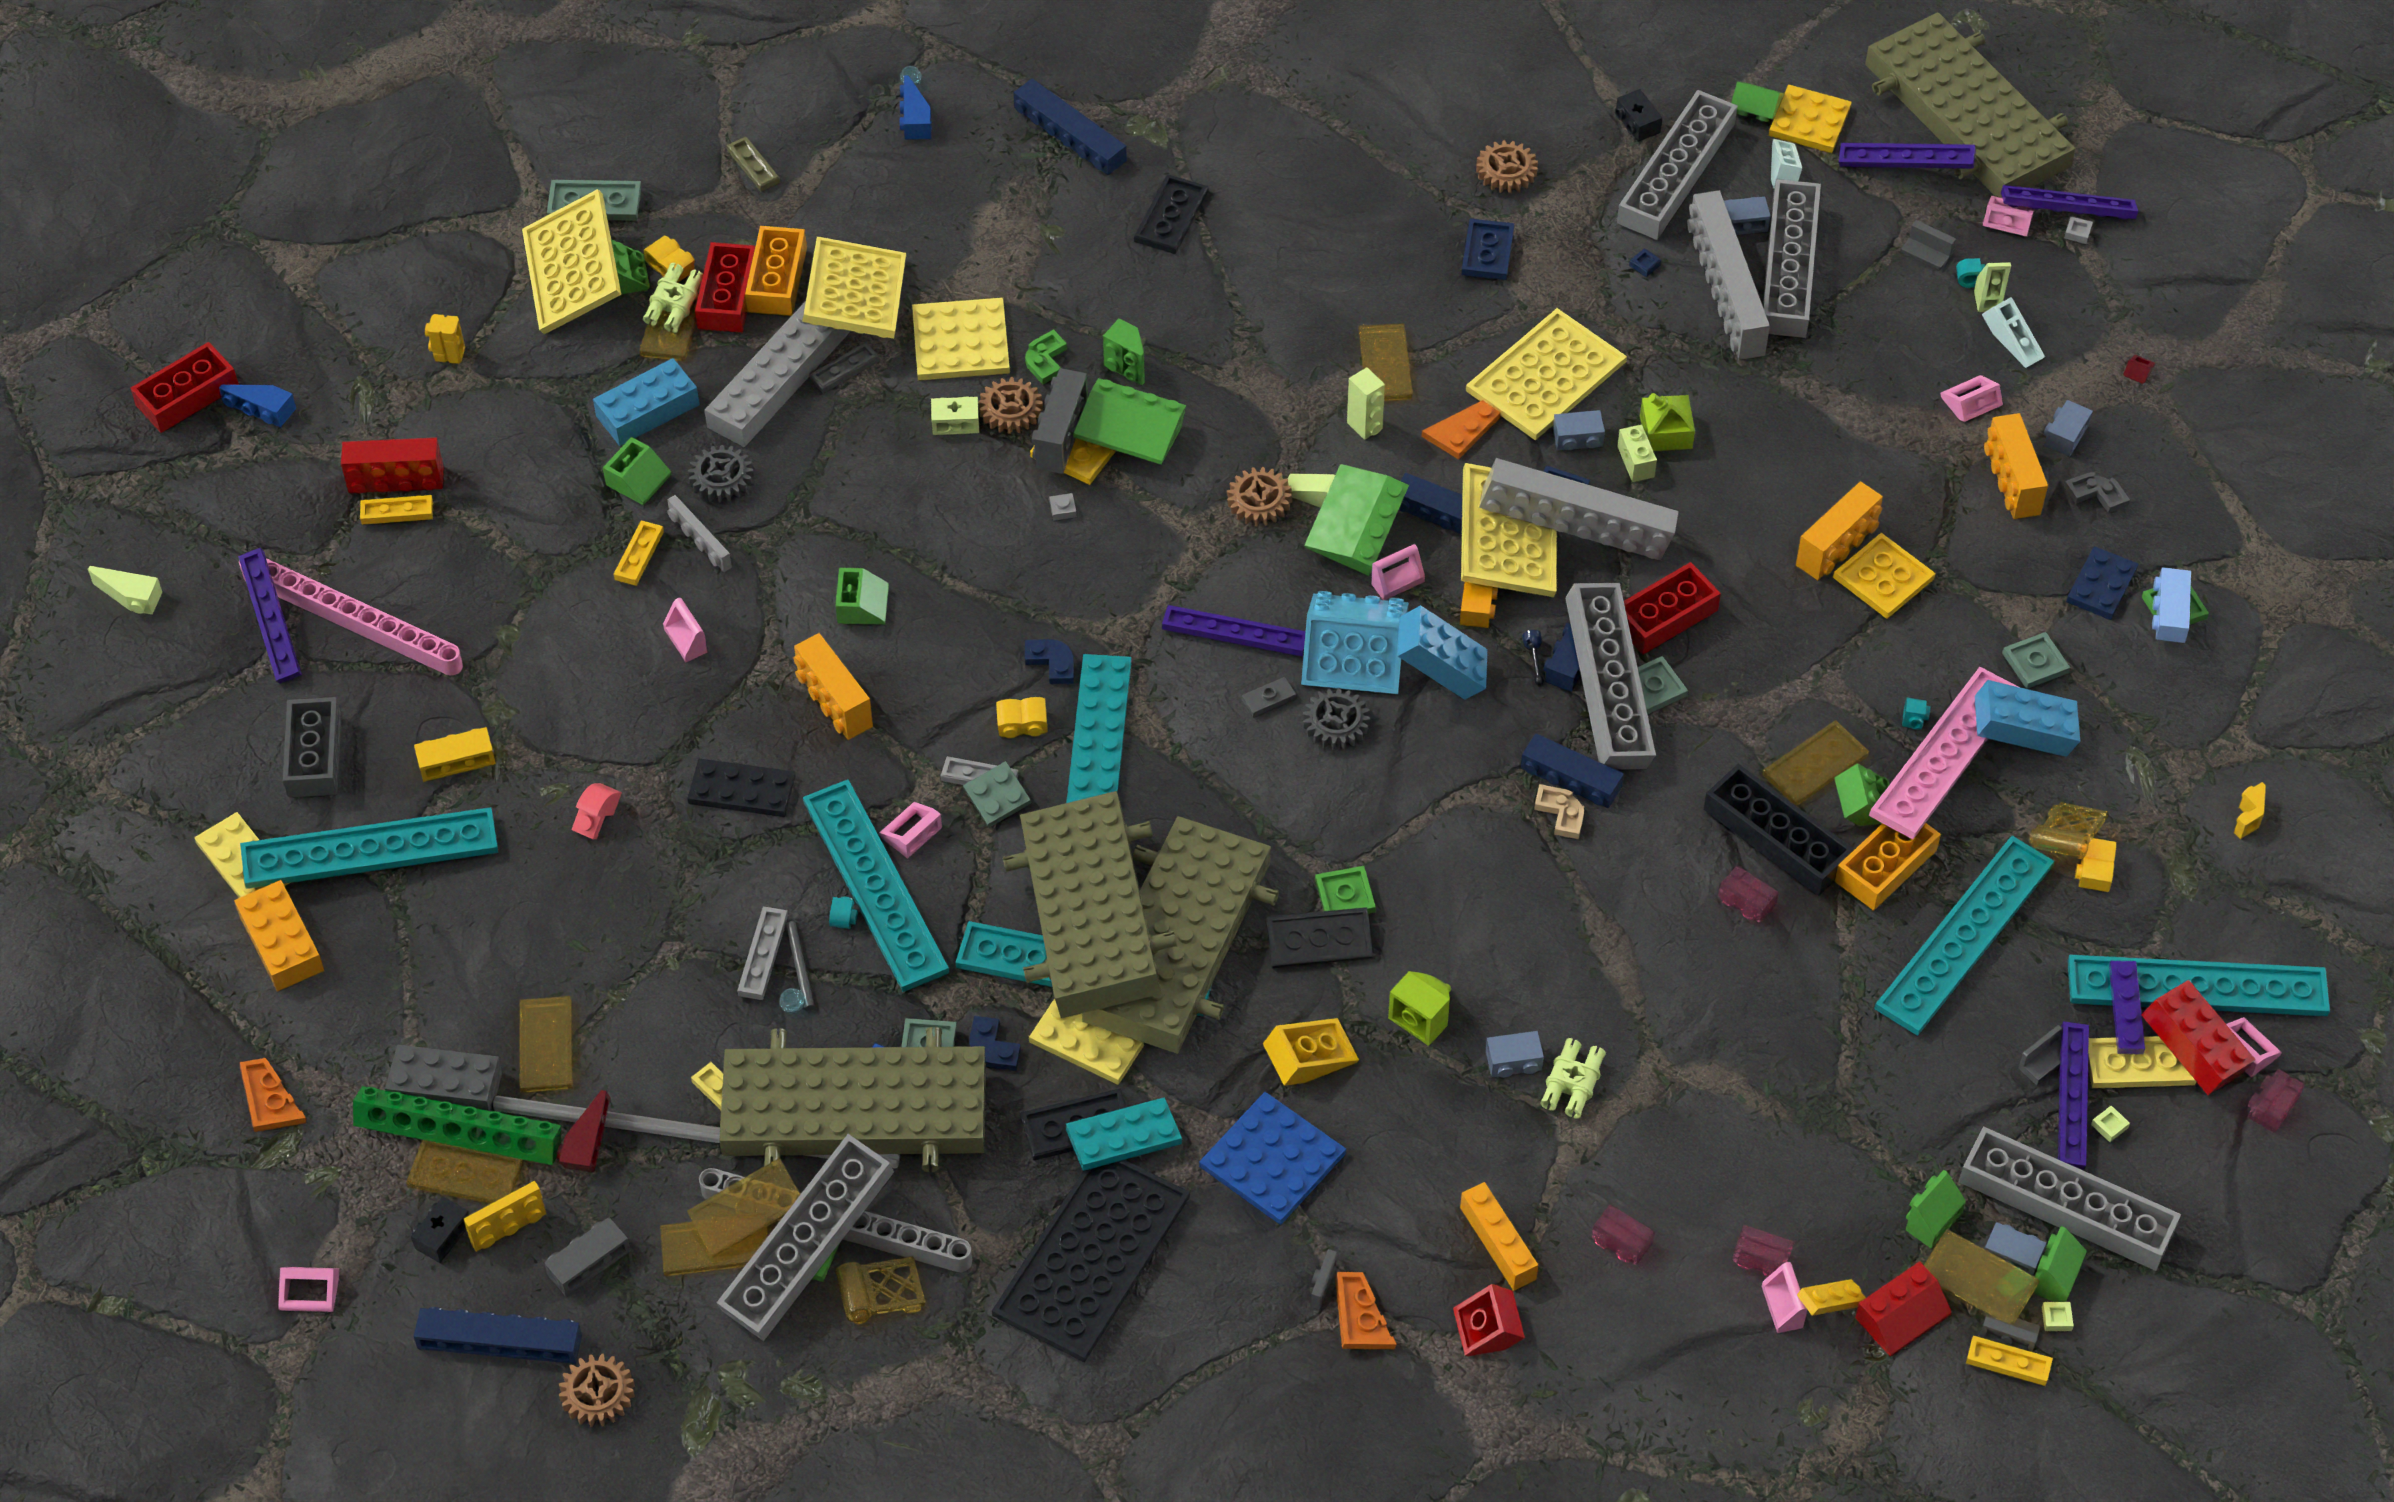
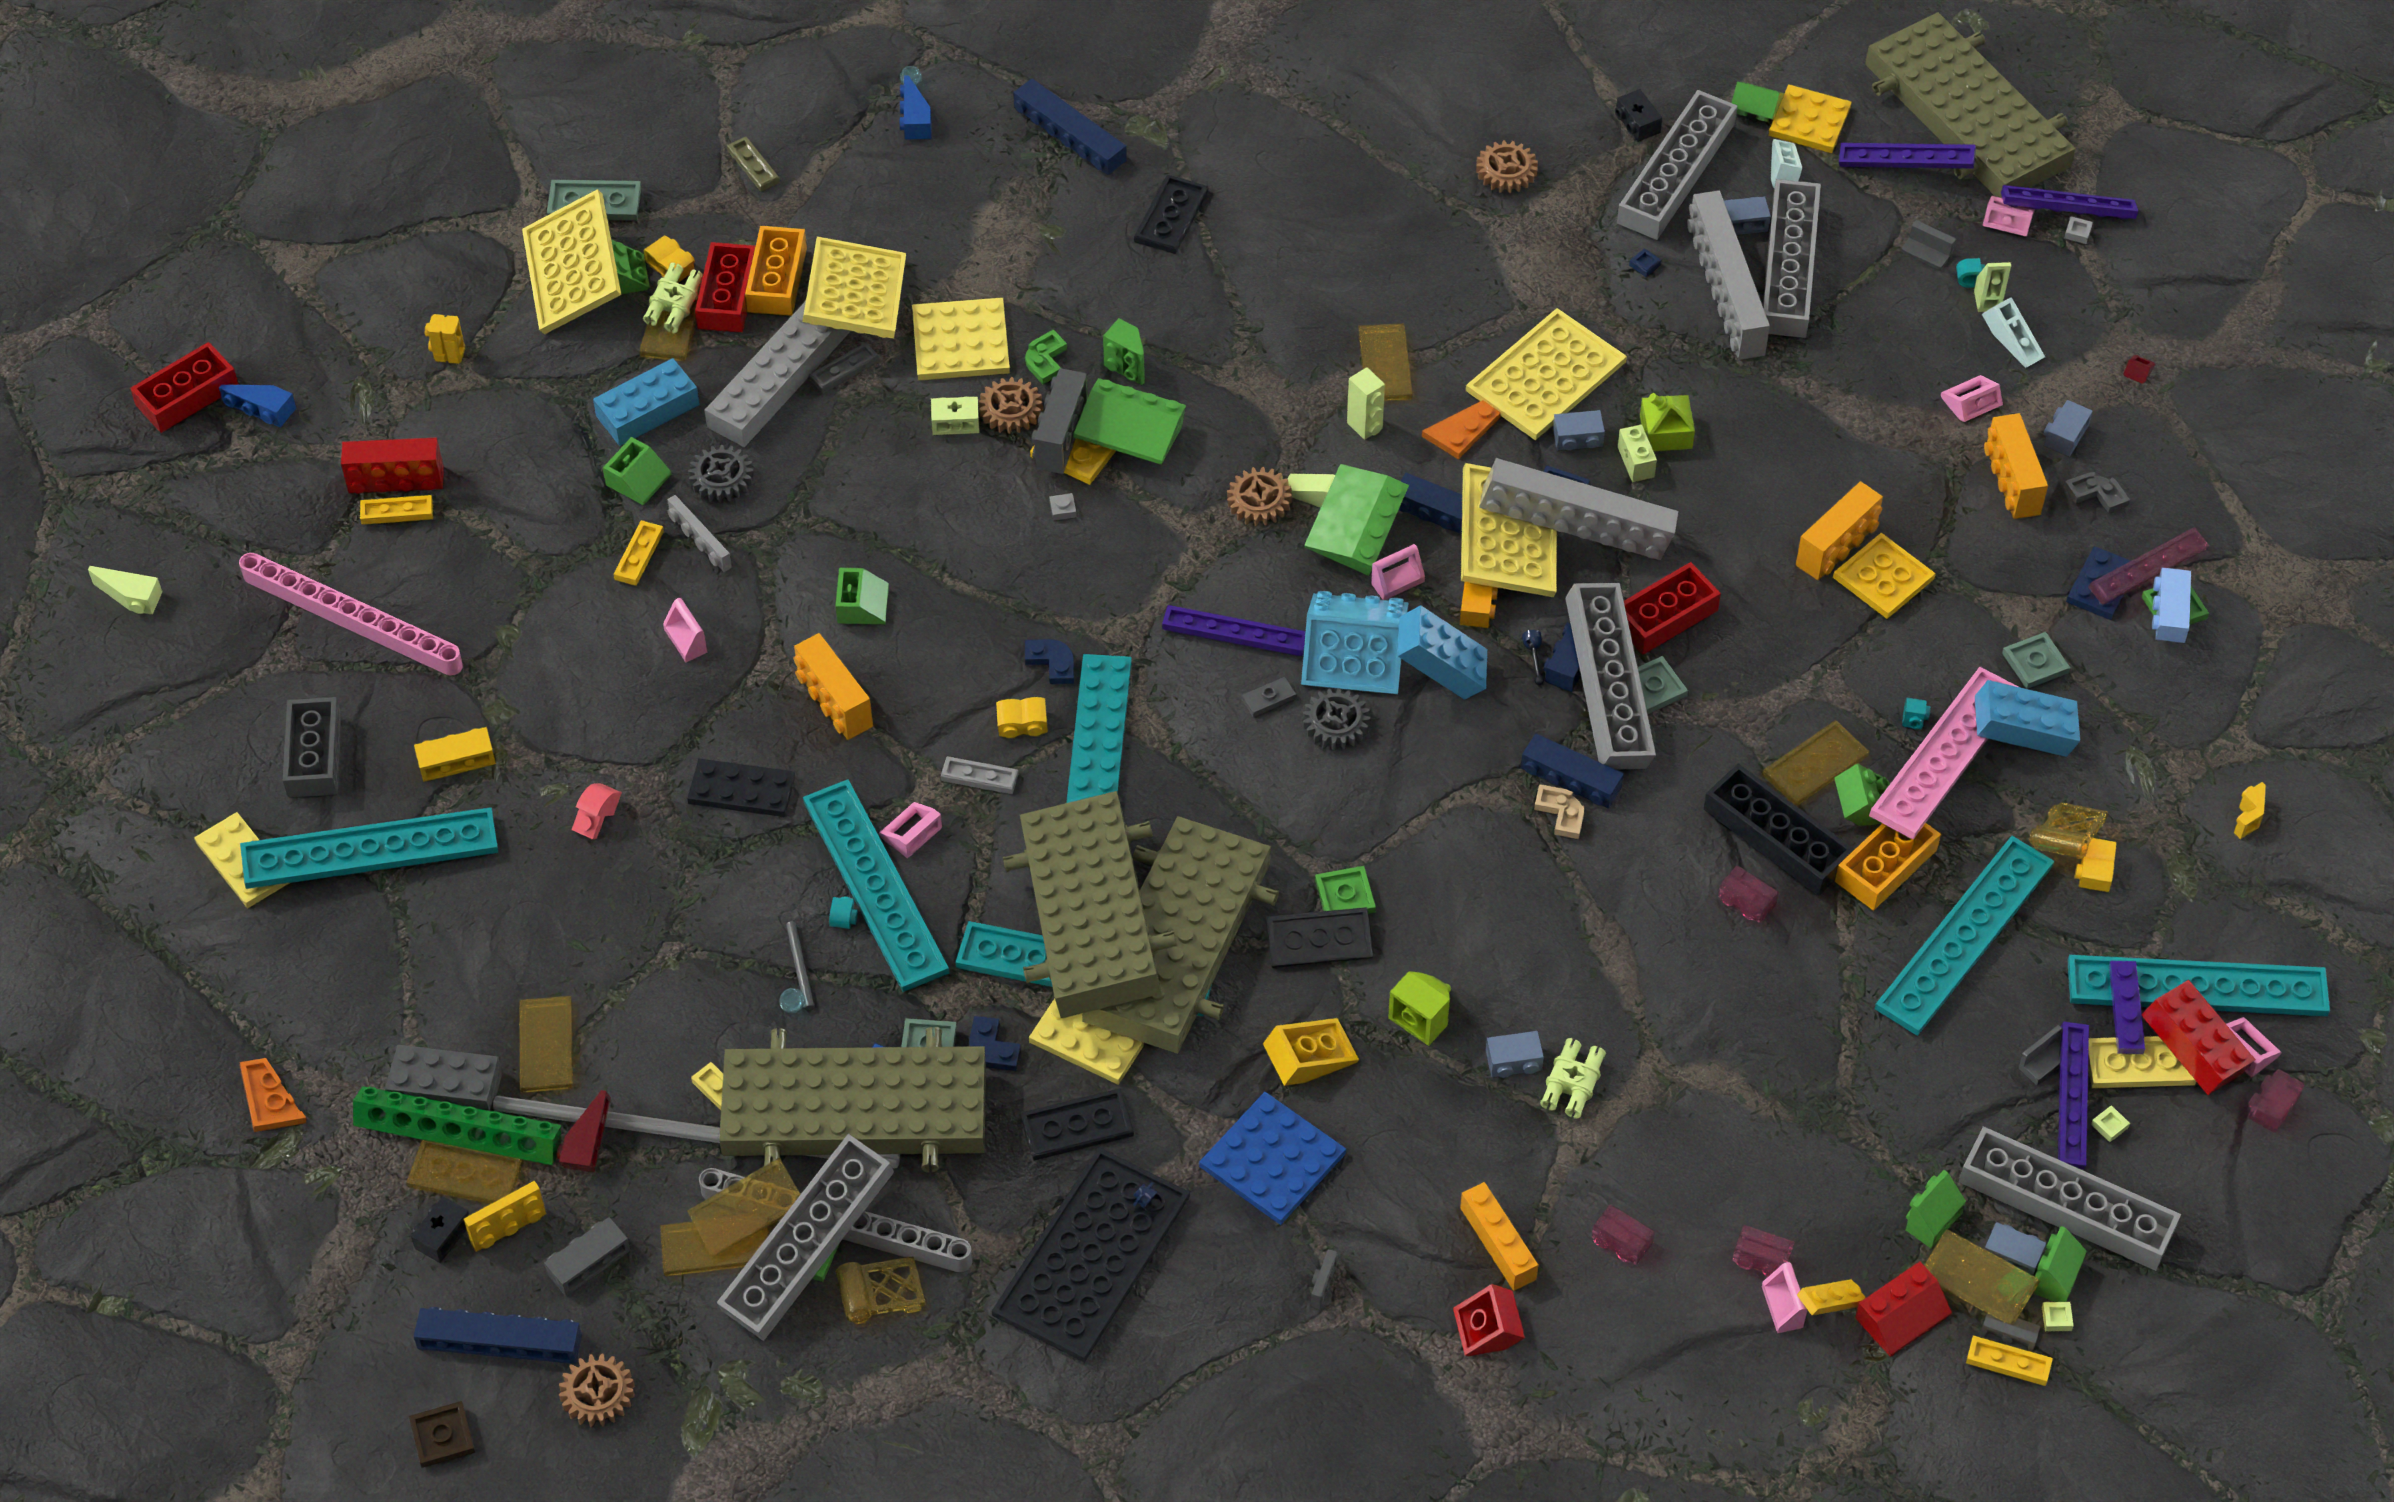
(269, 615): dark purple plate -> none
(279, 935): light orange brick -> none
(289, 1273): bright pink tile -> none
(441, 1434): none -> dark brown plate
(762, 953): light grey plate -> none
(997, 794): sand green plate -> none
(1123, 1133): teal plate -> none
(1144, 1195): none -> dark blue plate
(1358, 1315): orange wing -> none
(1488, 249): dark blue plate -> none
(2148, 566): none -> clear pink tile

